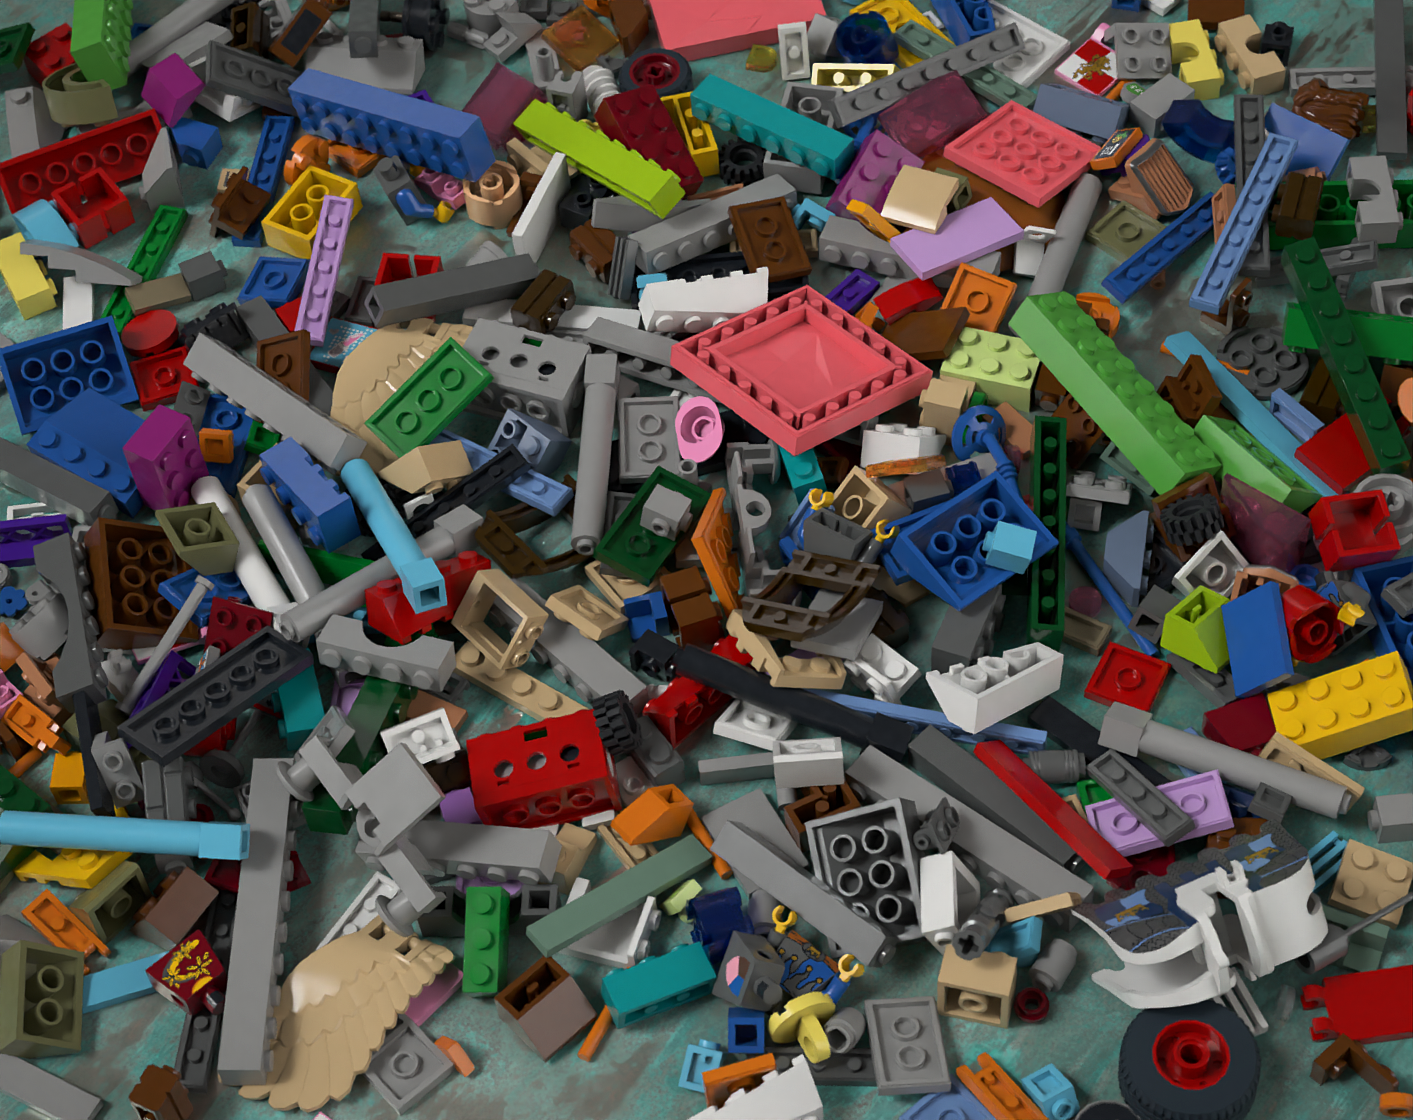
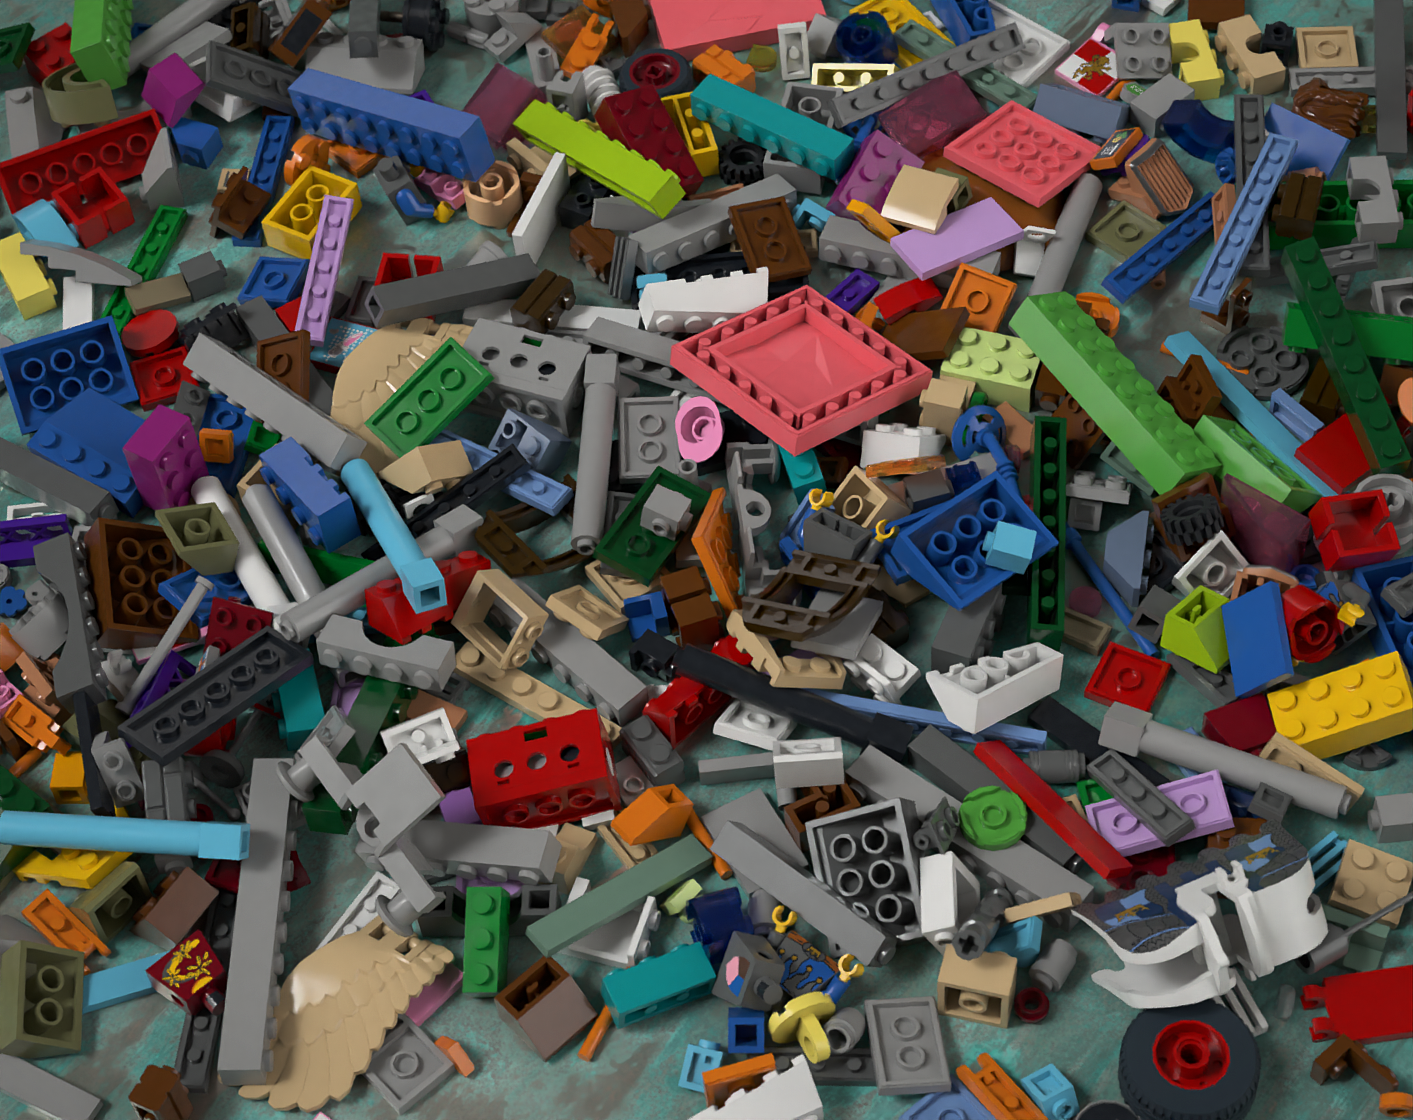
(586, 47): none -> orange hinge
(617, 722): black tyre -> none
(725, 66): none -> orange brick
(992, 818): none -> bright green tile
(1326, 47): none -> tan plate

